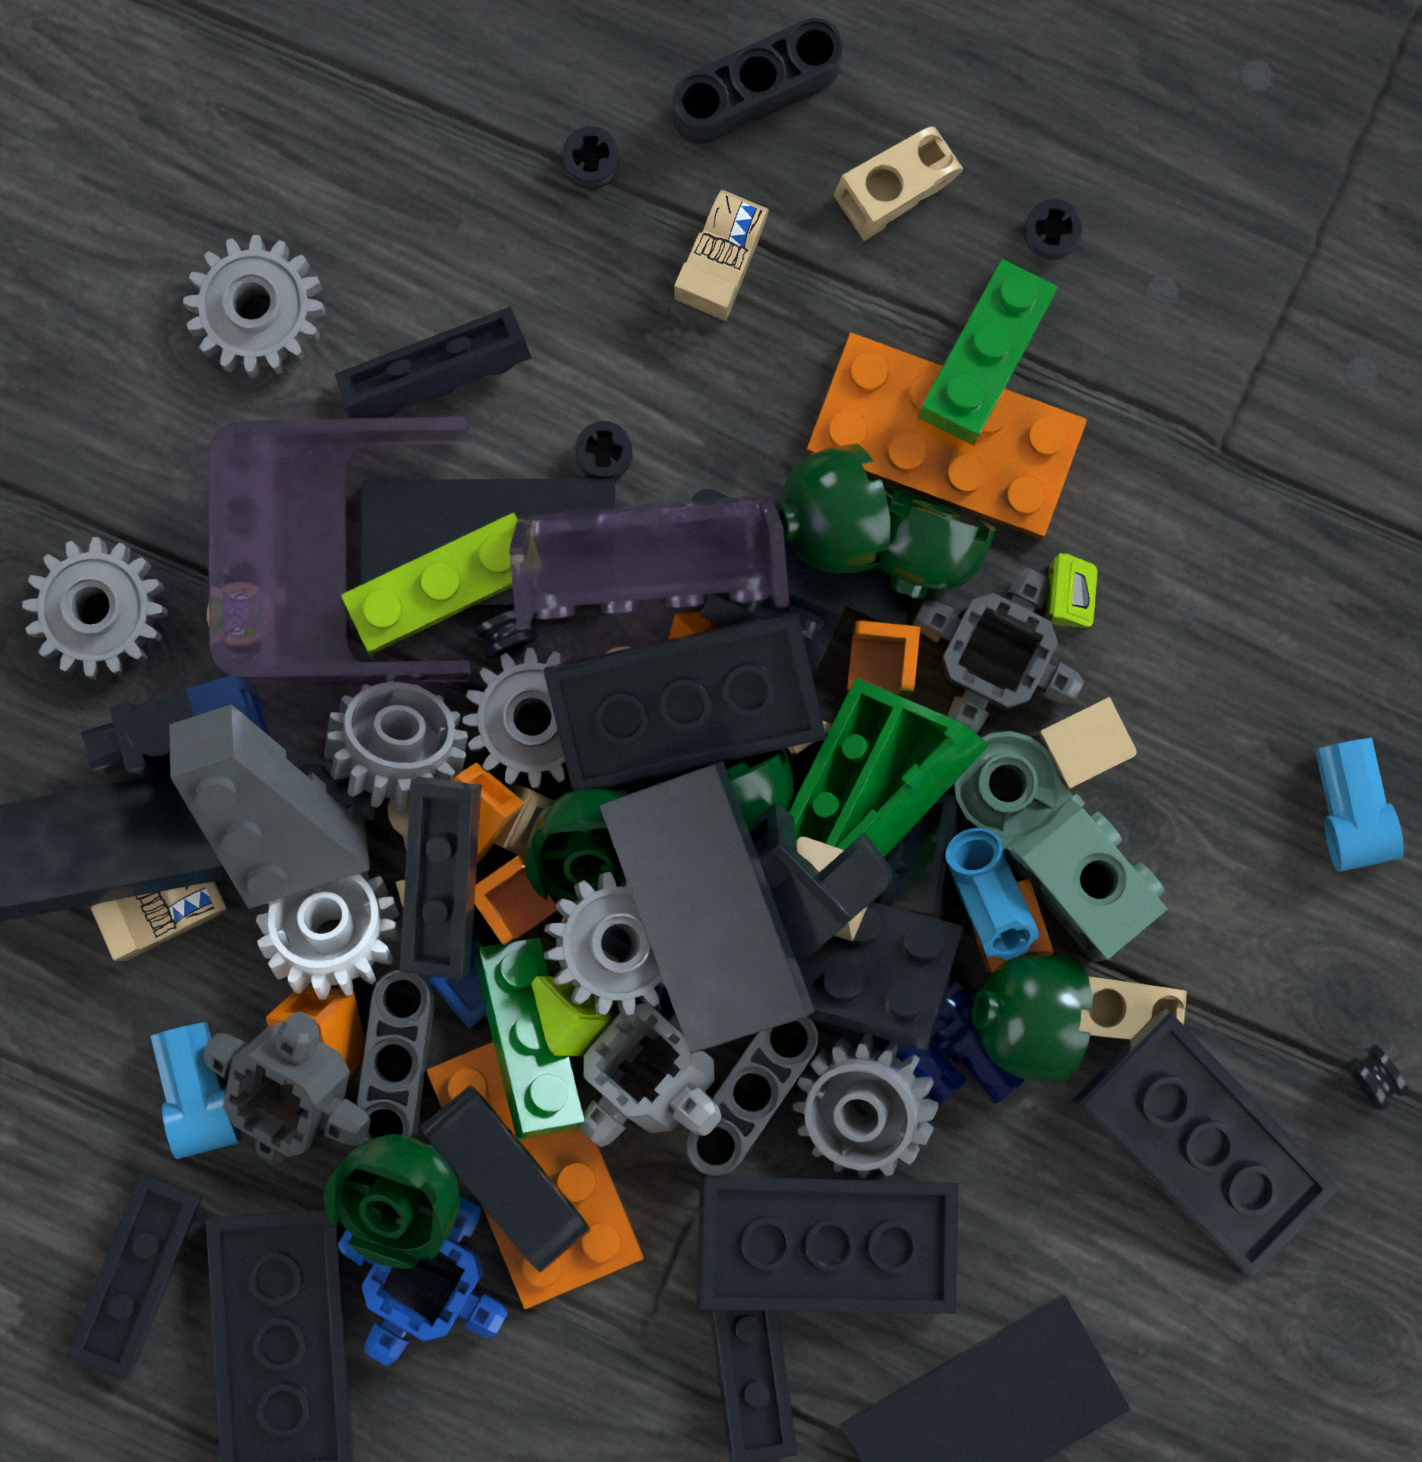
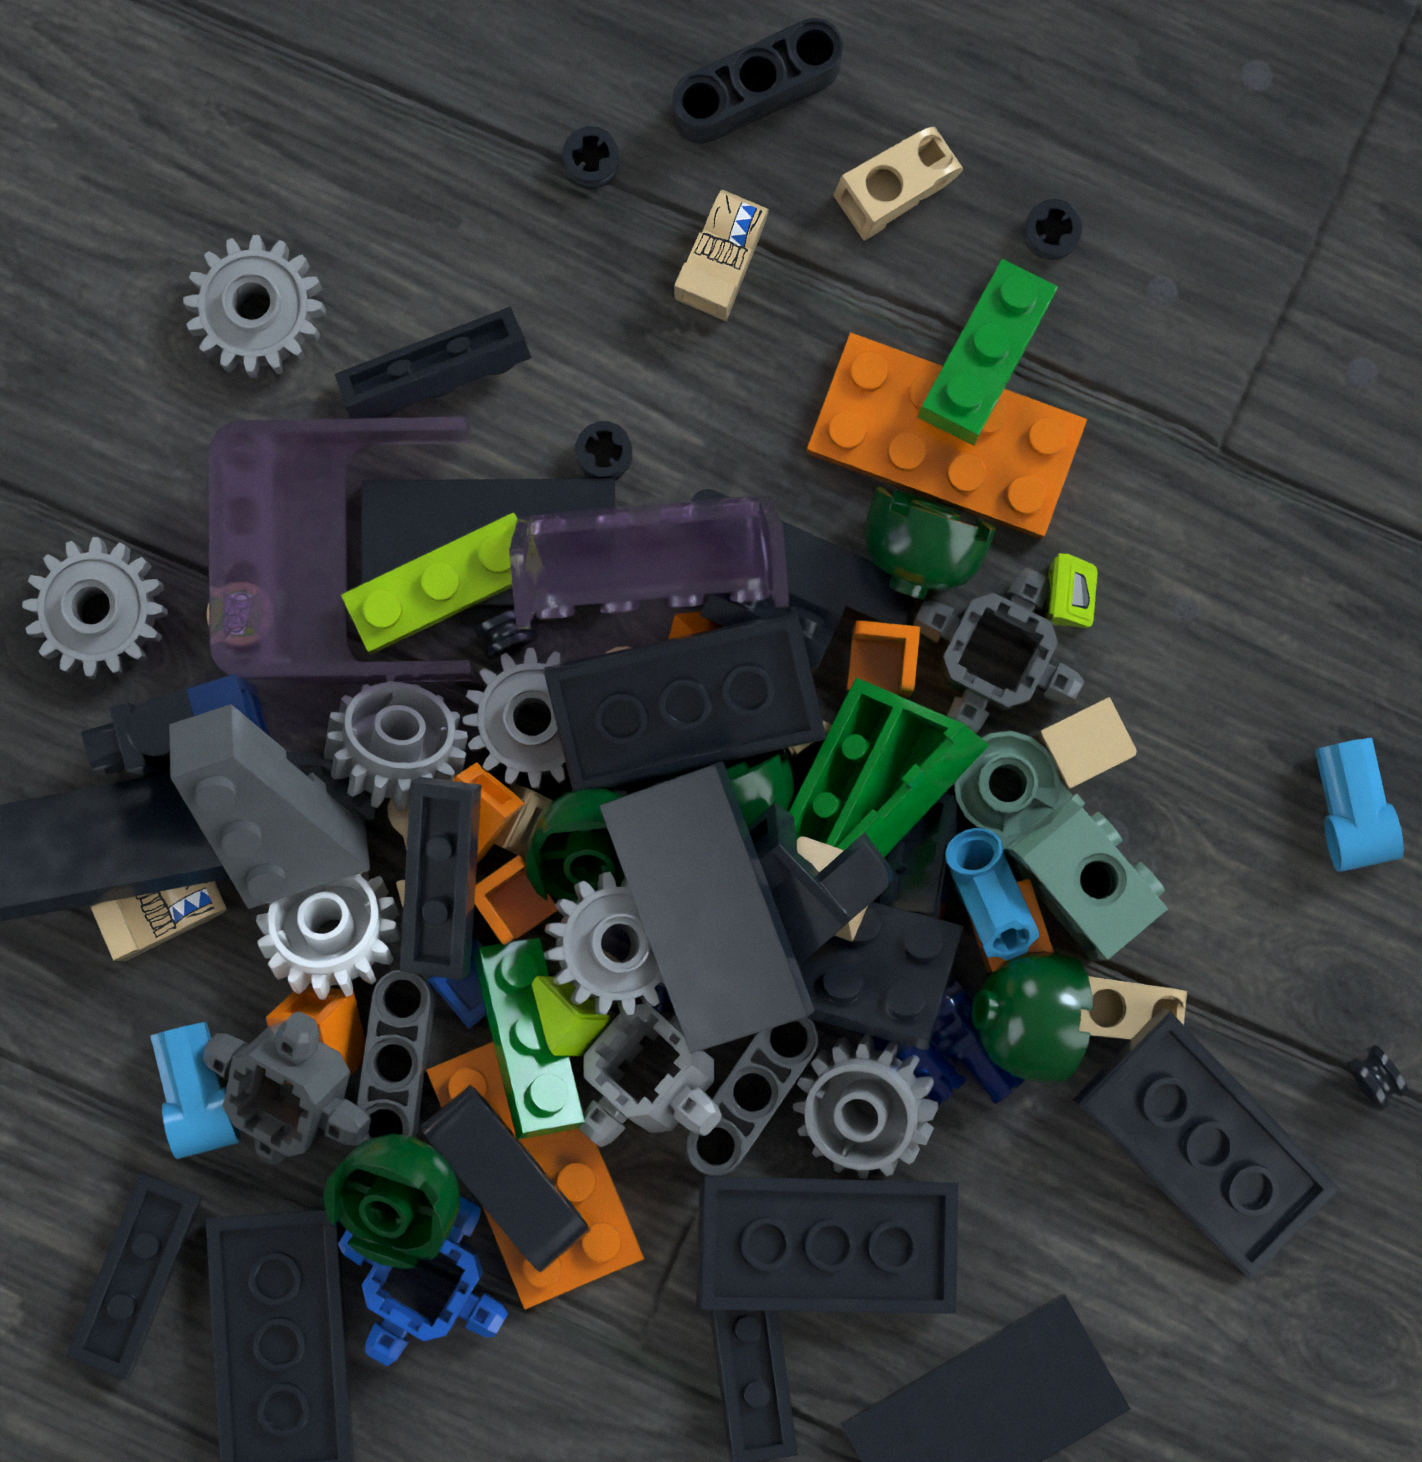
(835, 512): dark green cylinder -> none

